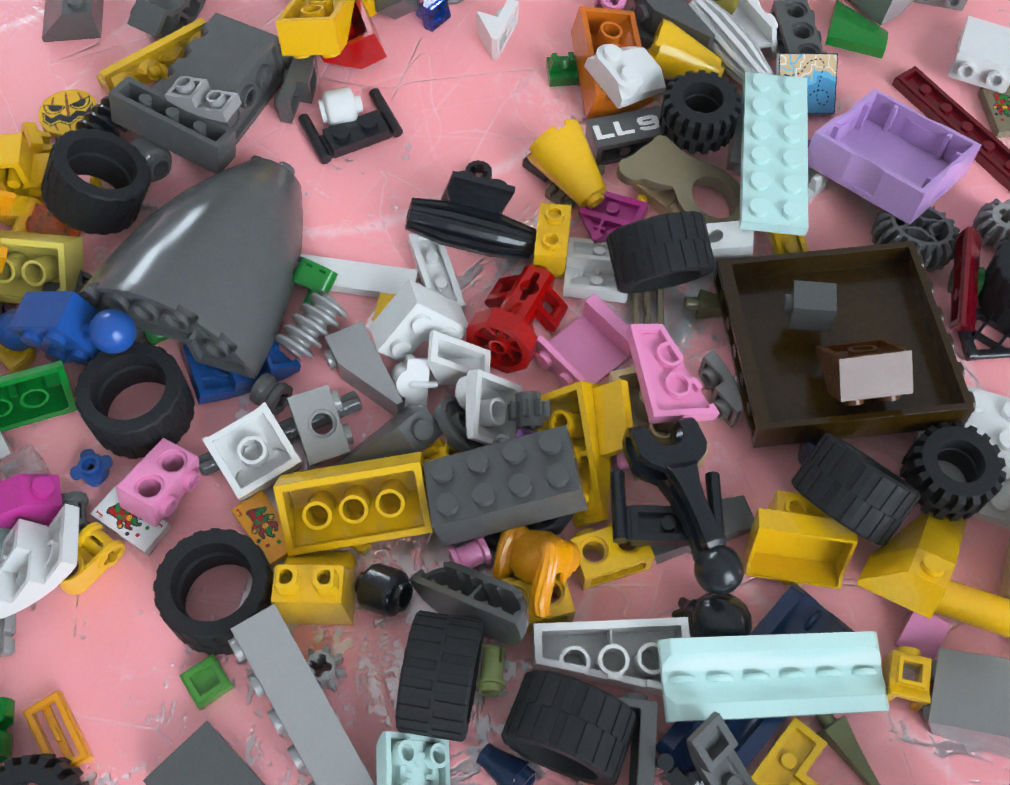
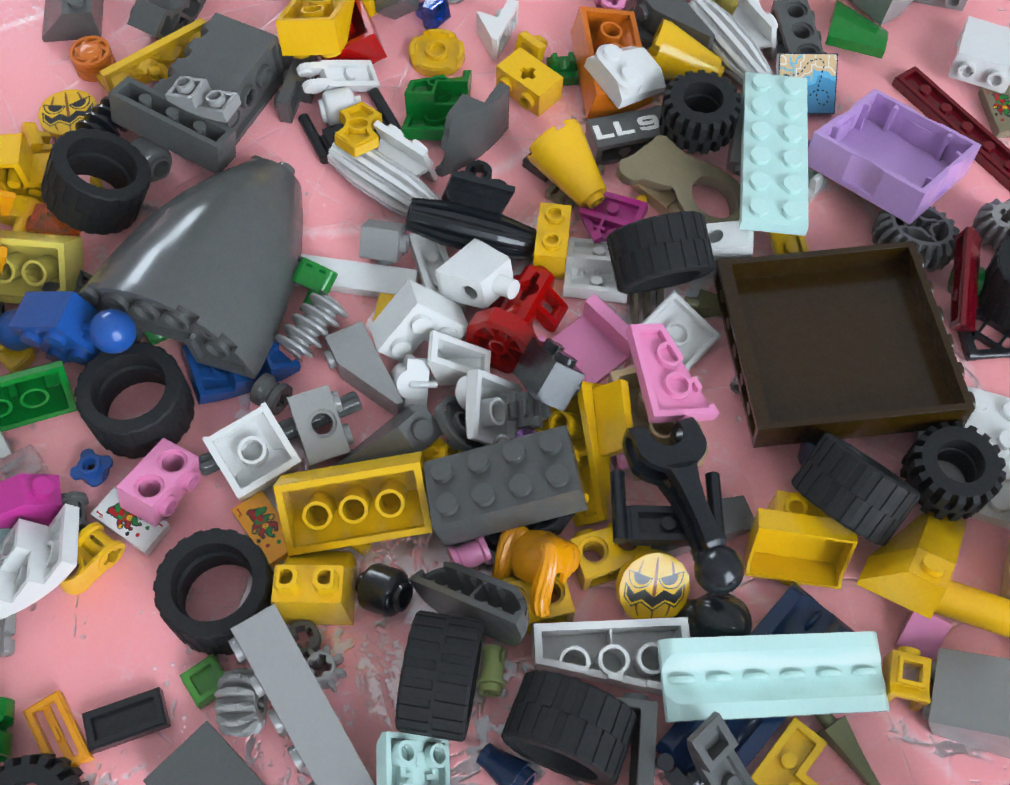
(91, 56): none -> orange wheel
(125, 720): none -> black tile
(238, 706): none -> light grey gear
(307, 626): none -> dark grey bush
(335, 74): none -> white hinge
(358, 134): none -> yellow tile
(383, 241): none -> light grey brick
(389, 172): none -> white plate
(429, 103): none -> green slope
(436, 53): none -> yellow tile
(473, 128): none -> dark grey slope
(477, 276): none -> white torso
(530, 81): none -> yellow brick
(532, 44): none -> yellow tile
(549, 373): none -> black brick
(652, 585): none -> yellow tile
(685, 326): none -> white tile
(726, 393): light grey slope -> none
(811, 305): dark grey brick -> none
(866, 370): slope -> none

